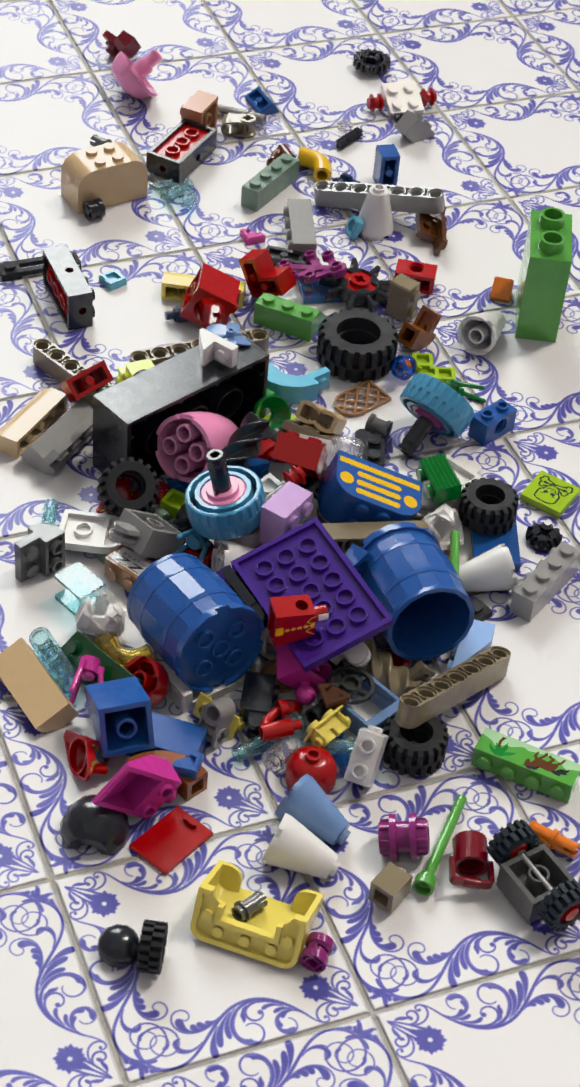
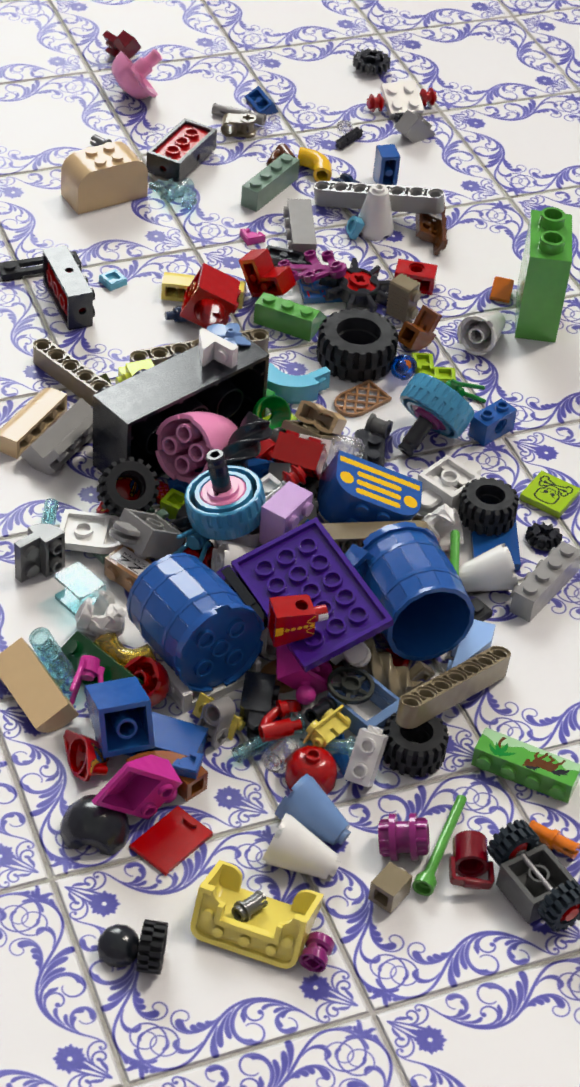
(86, 381): red brick -> none
(94, 209): black wheel -> none
(201, 108): nougat brick -> none
(333, 696): reddish brown tile -> none
(438, 479): green brick -> none

